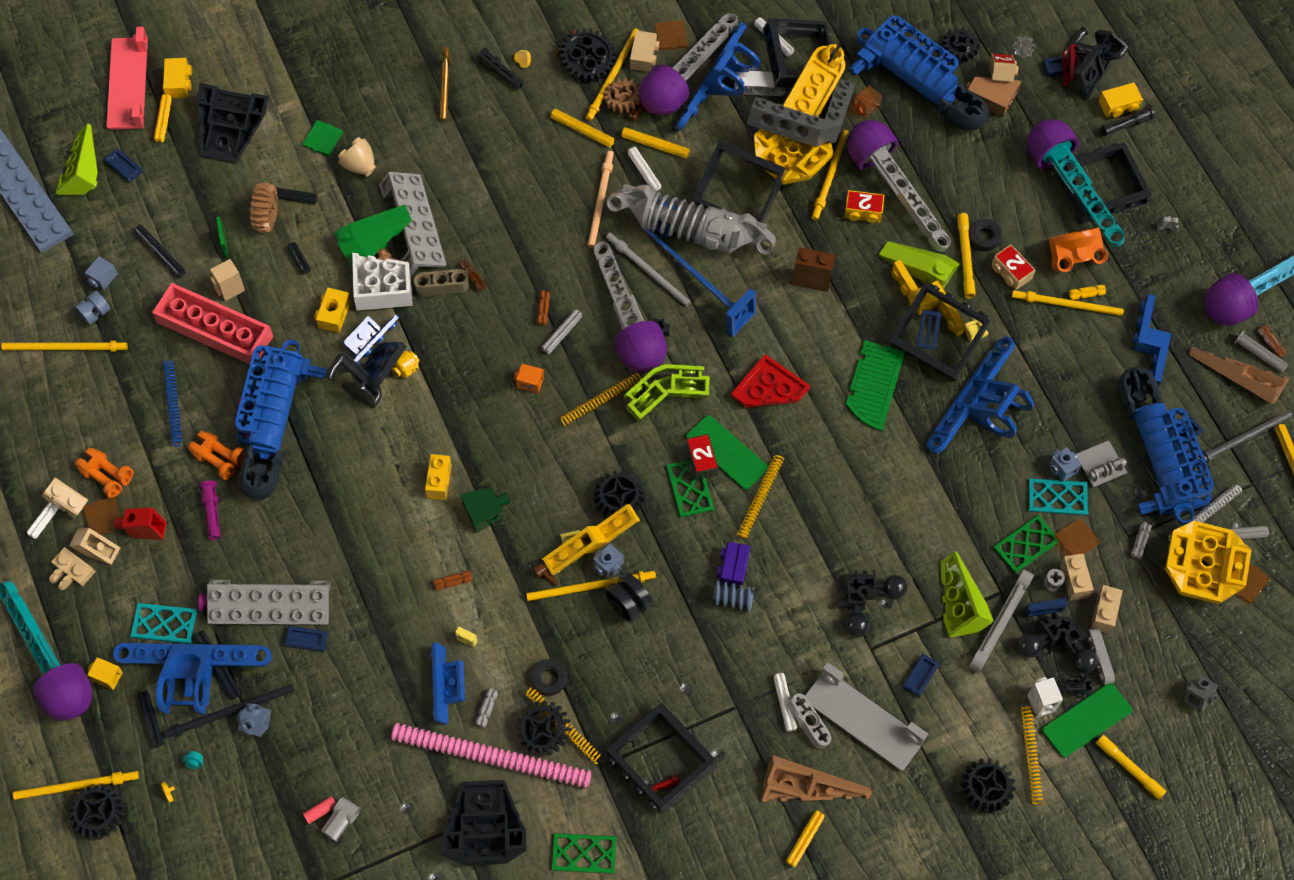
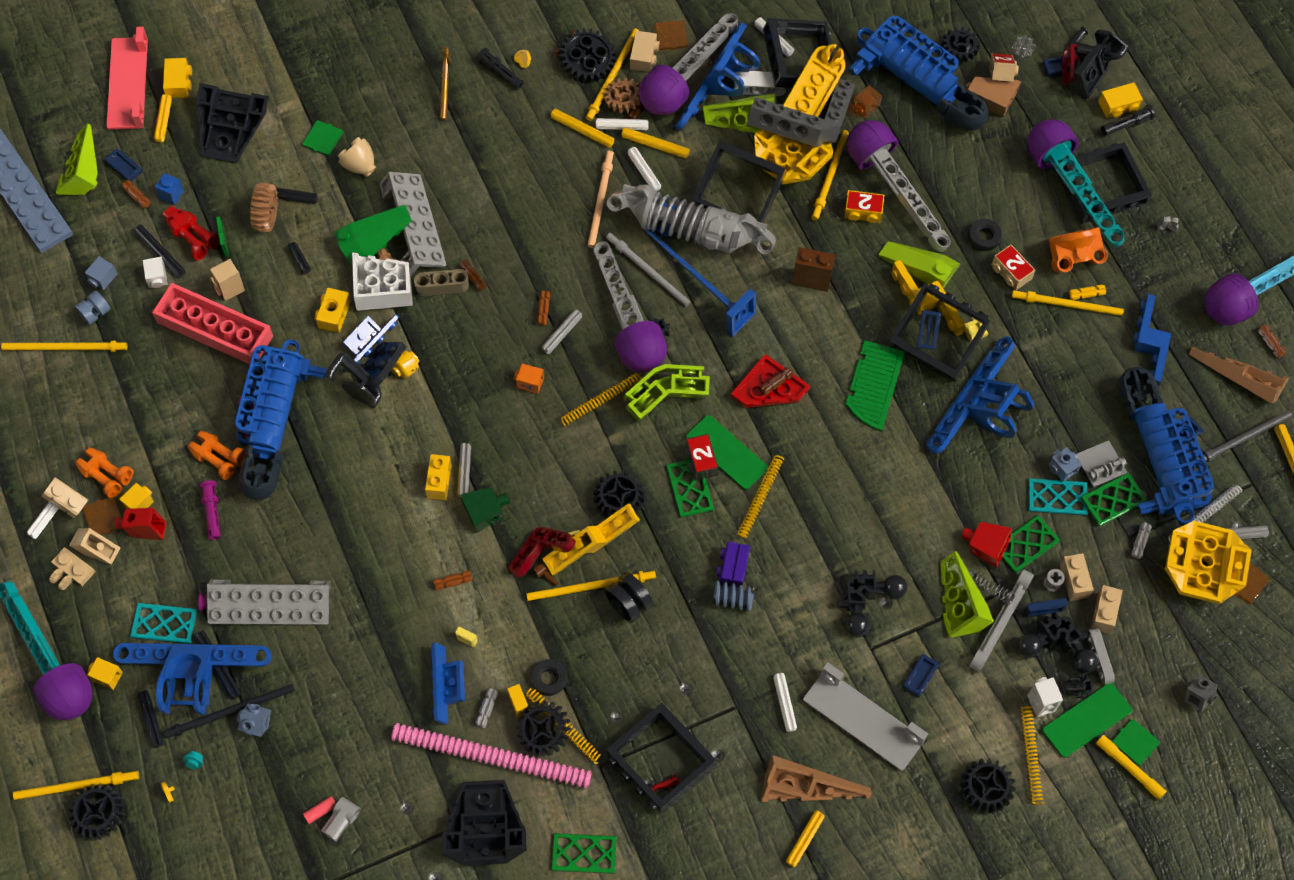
(136, 194): none -> dark orange axle
(137, 497): none -> yellow brick
(155, 272): none -> white brick
(169, 188): none -> blue brick
(170, 408): blue piece -> none
(181, 225): none -> red piece
(306, 639): dark blue tile -> none
(464, 469): none -> light grey axle
(518, 700): none -> yellow piece
(536, 543): none -> dark red beam
(608, 561): sand blue brick -> none
(620, 124): none -> white axle
(733, 113): none -> lime wedge
(776, 381): none -> reddish brown axle
(813, 736): light grey beam -> none
(968, 283): yellow piece -> none
(988, 542): none -> red torso
(1008, 595): none -> dark grey piece
(1077, 538): clear orange piece -> none
(1113, 484): none -> green window
(1136, 742): none -> green piece
(1261, 352): light grey axle -> none

